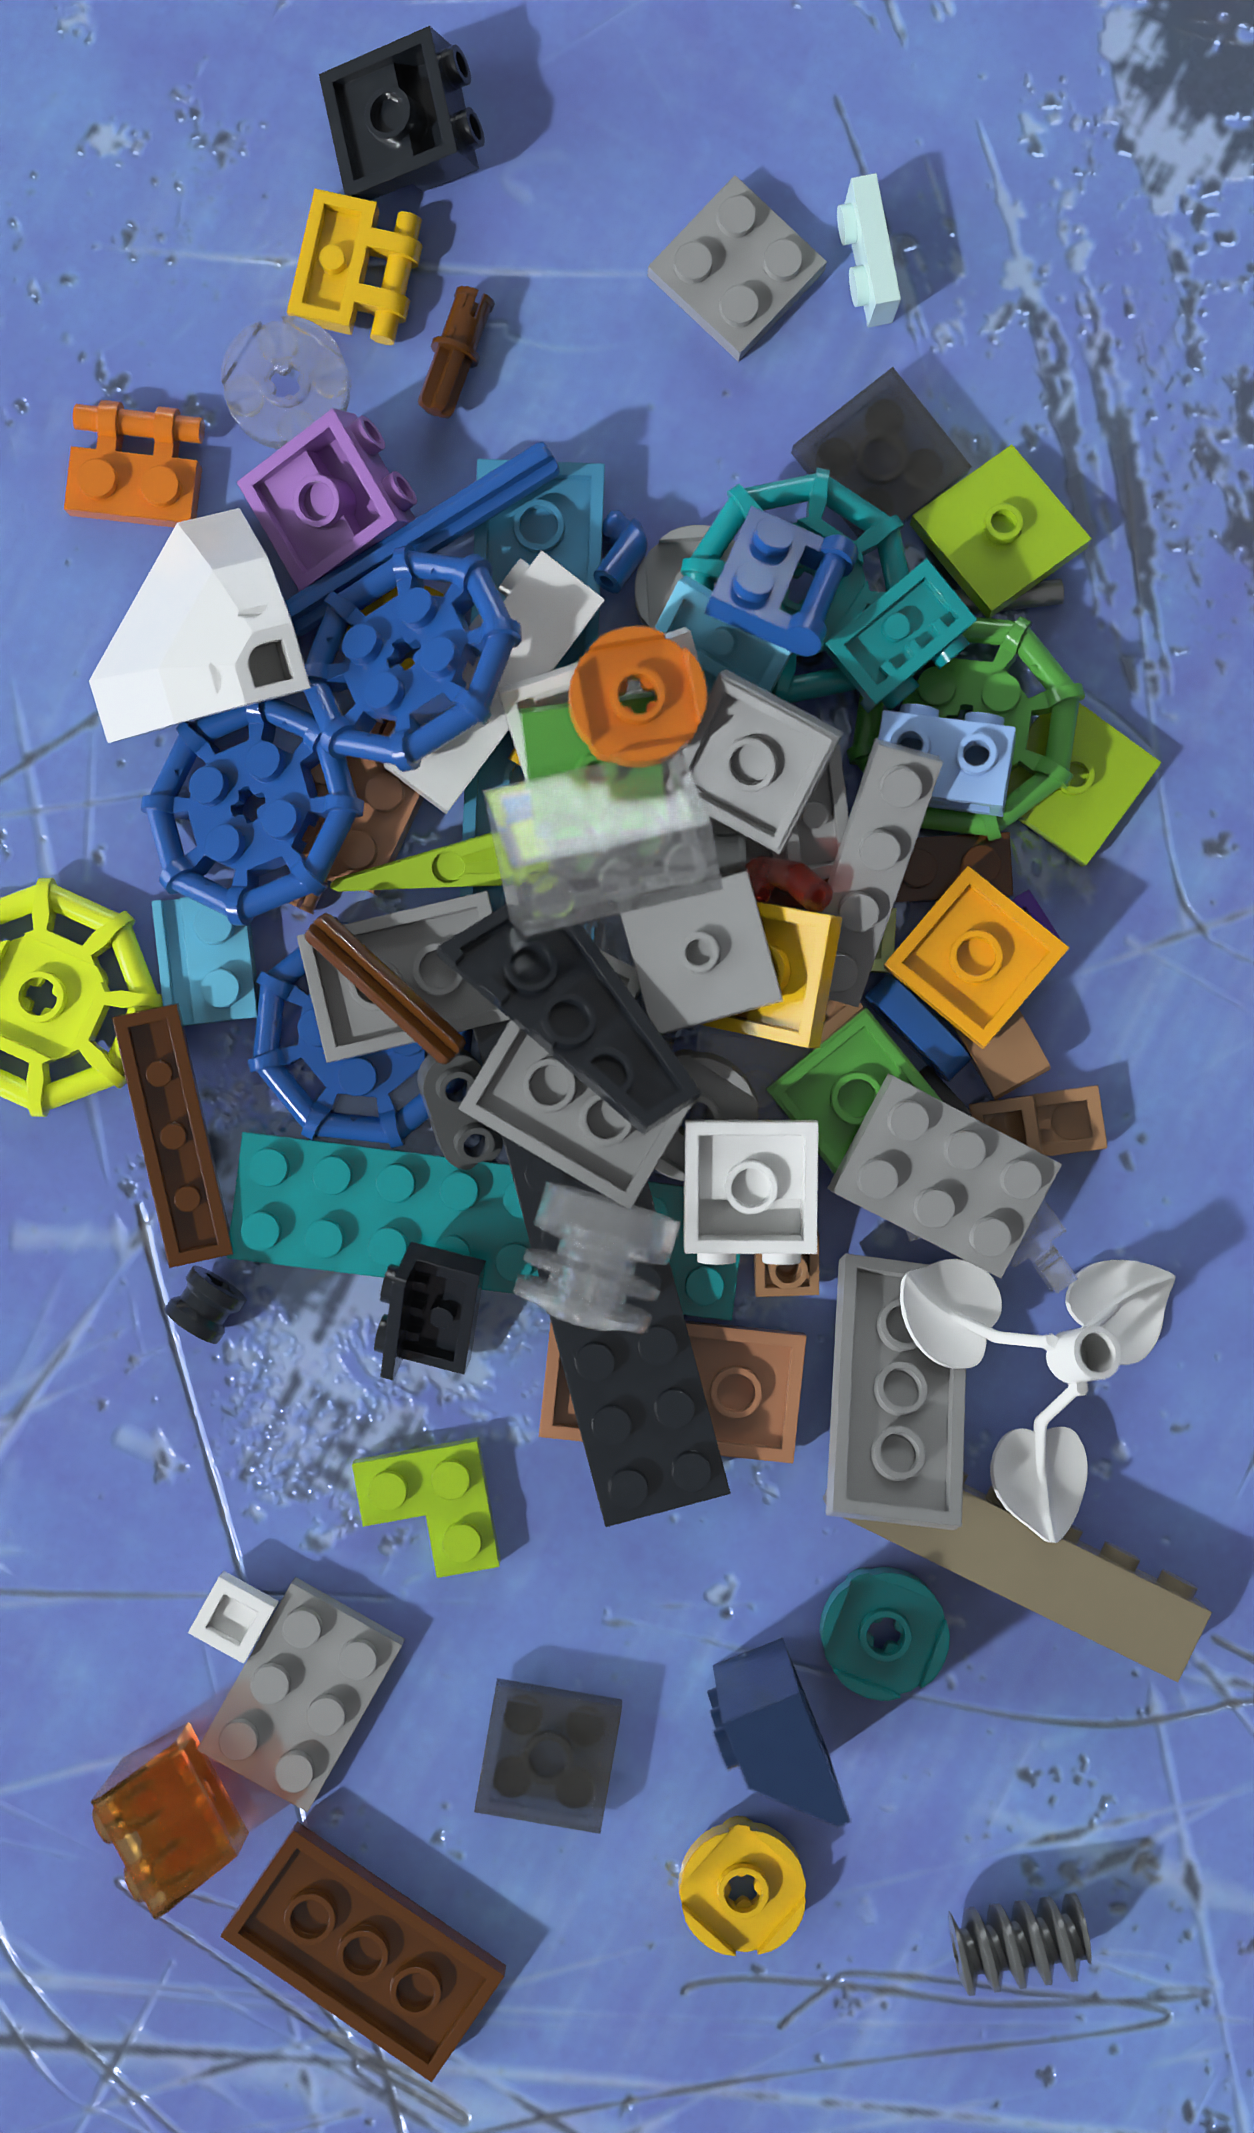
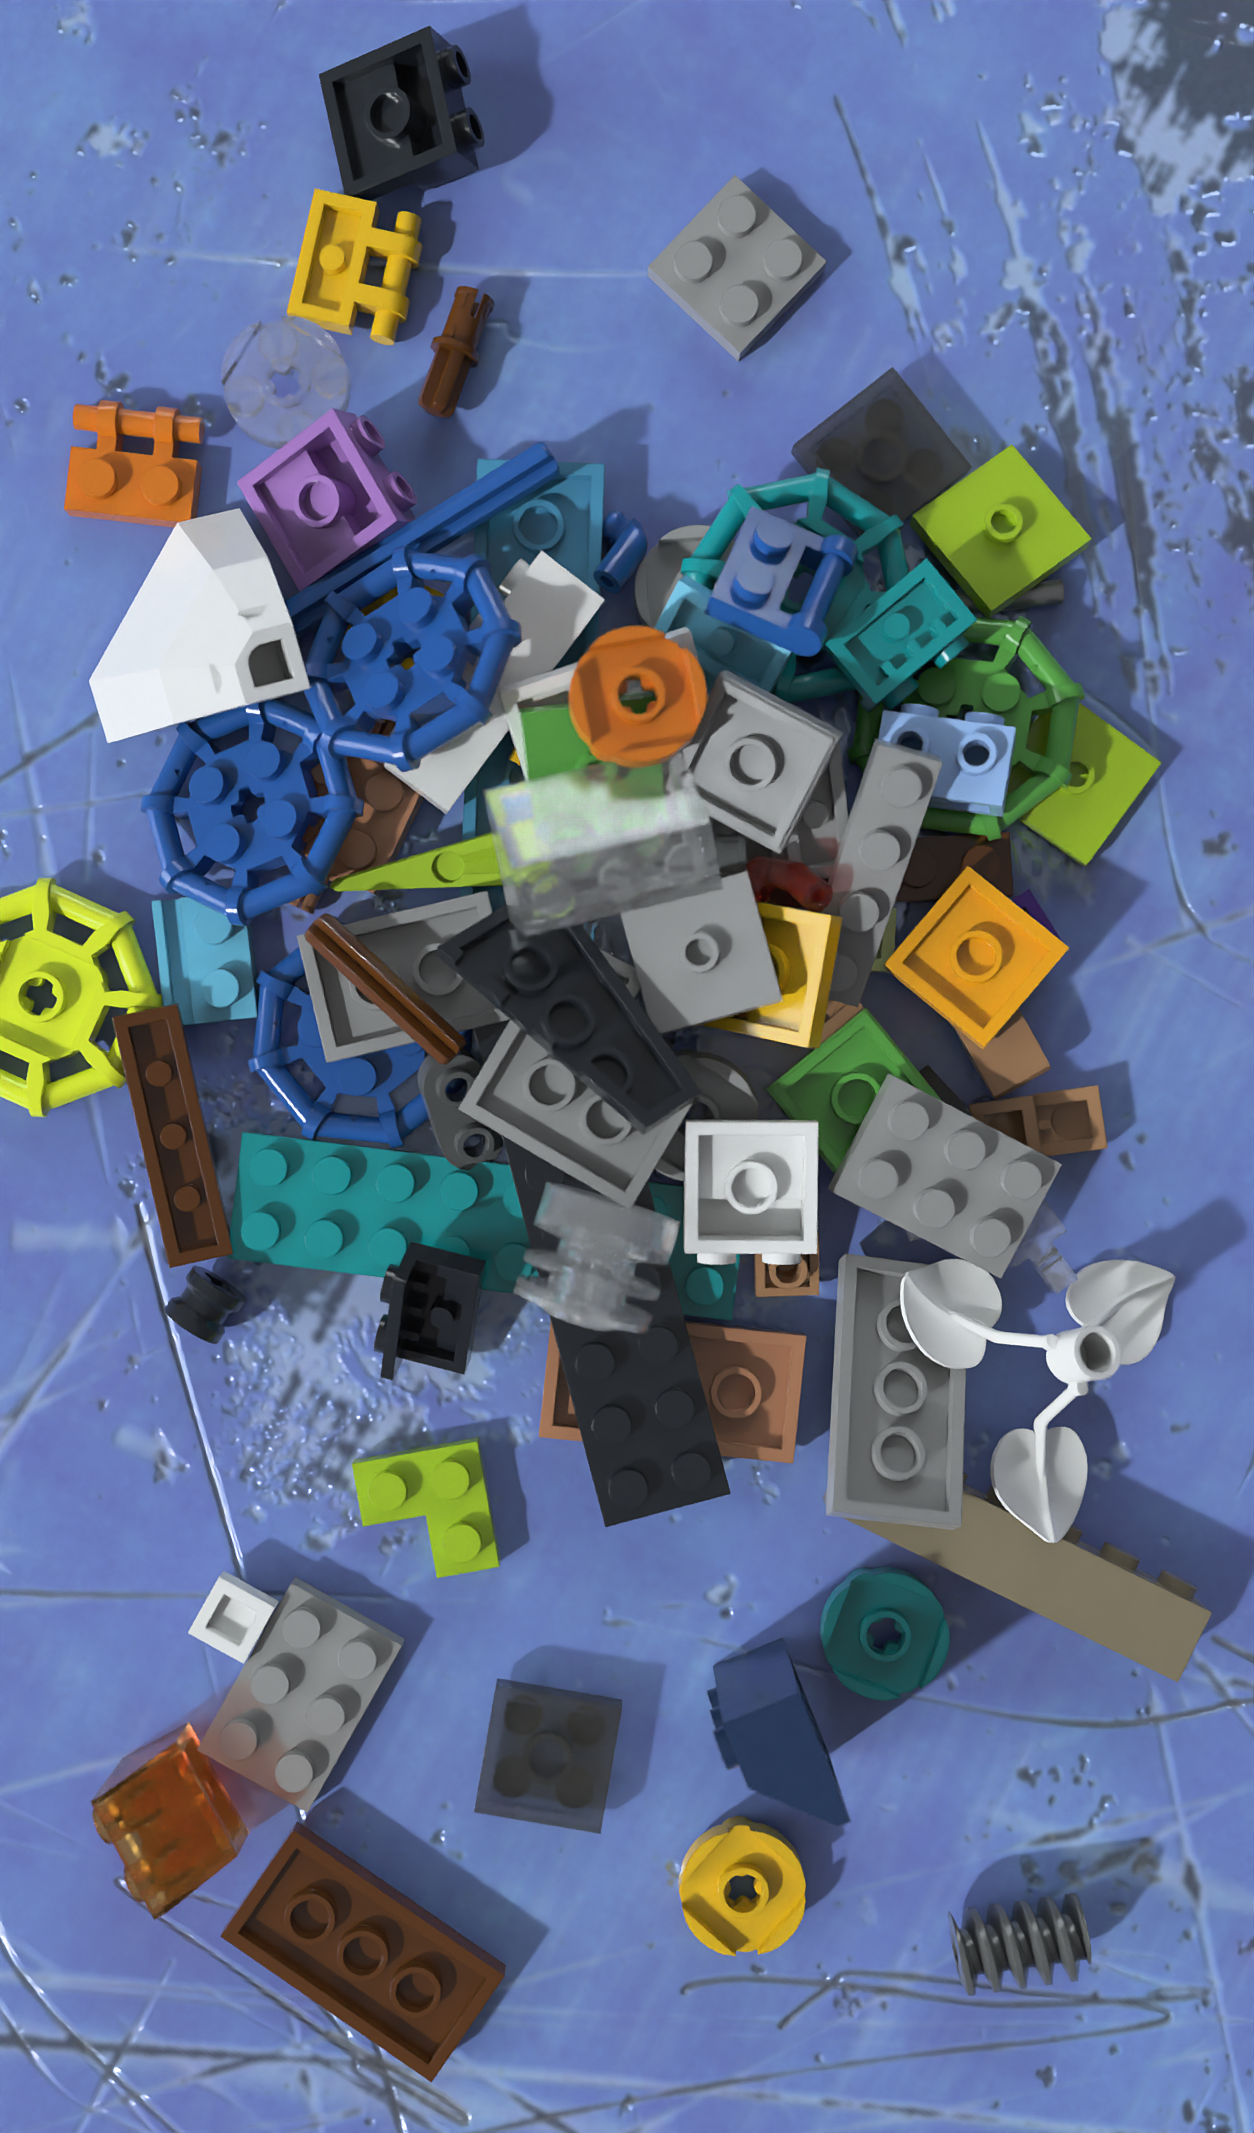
(864, 226): light aqua plate -> none
(917, 1027): blue beam -> none

